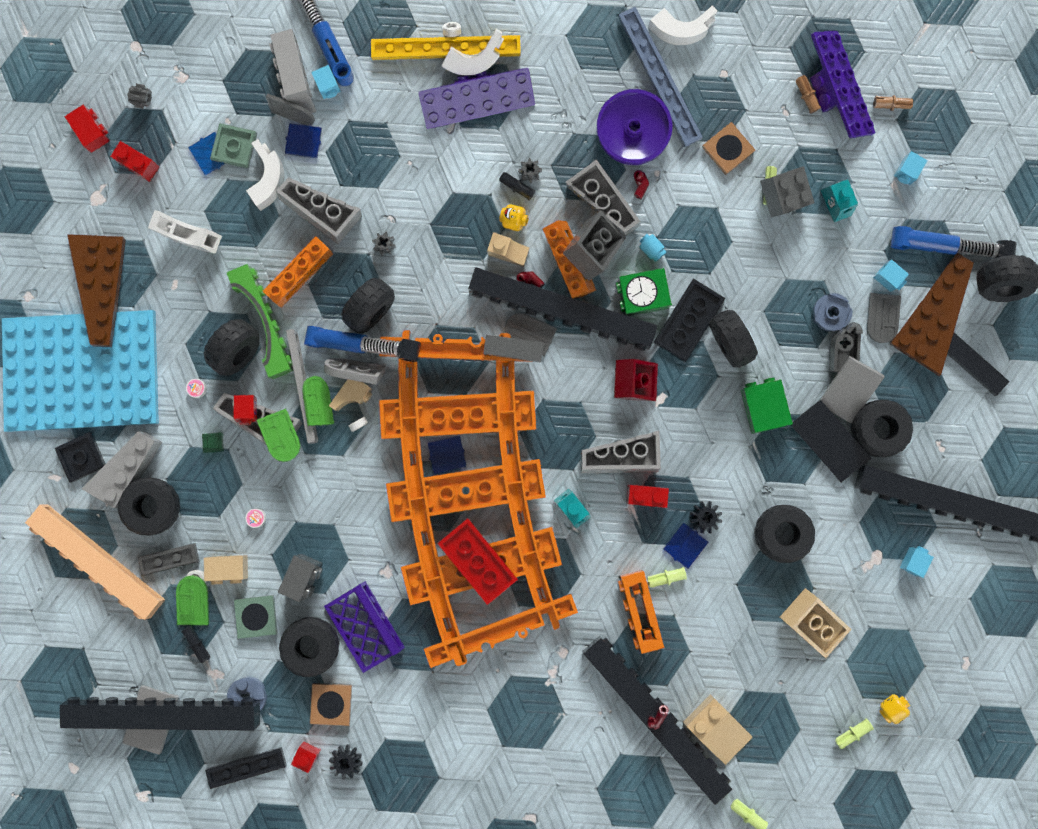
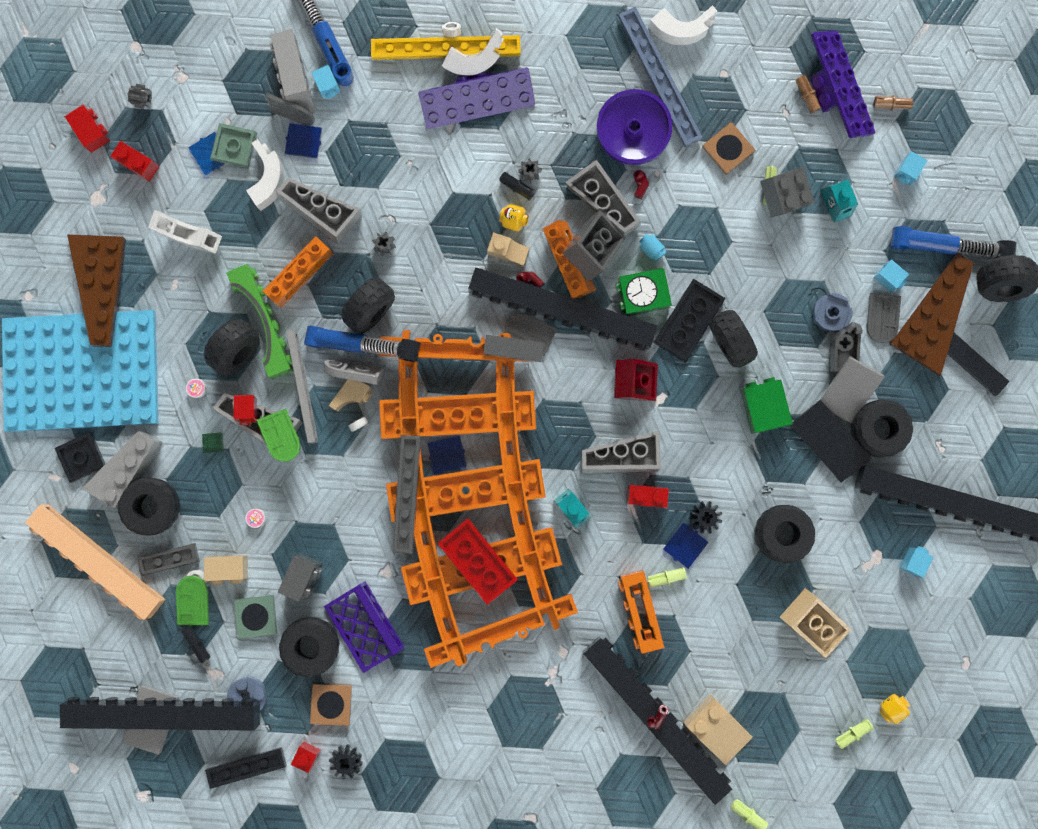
(317, 402): bright green window -> none
(406, 494): none -> dark grey tile

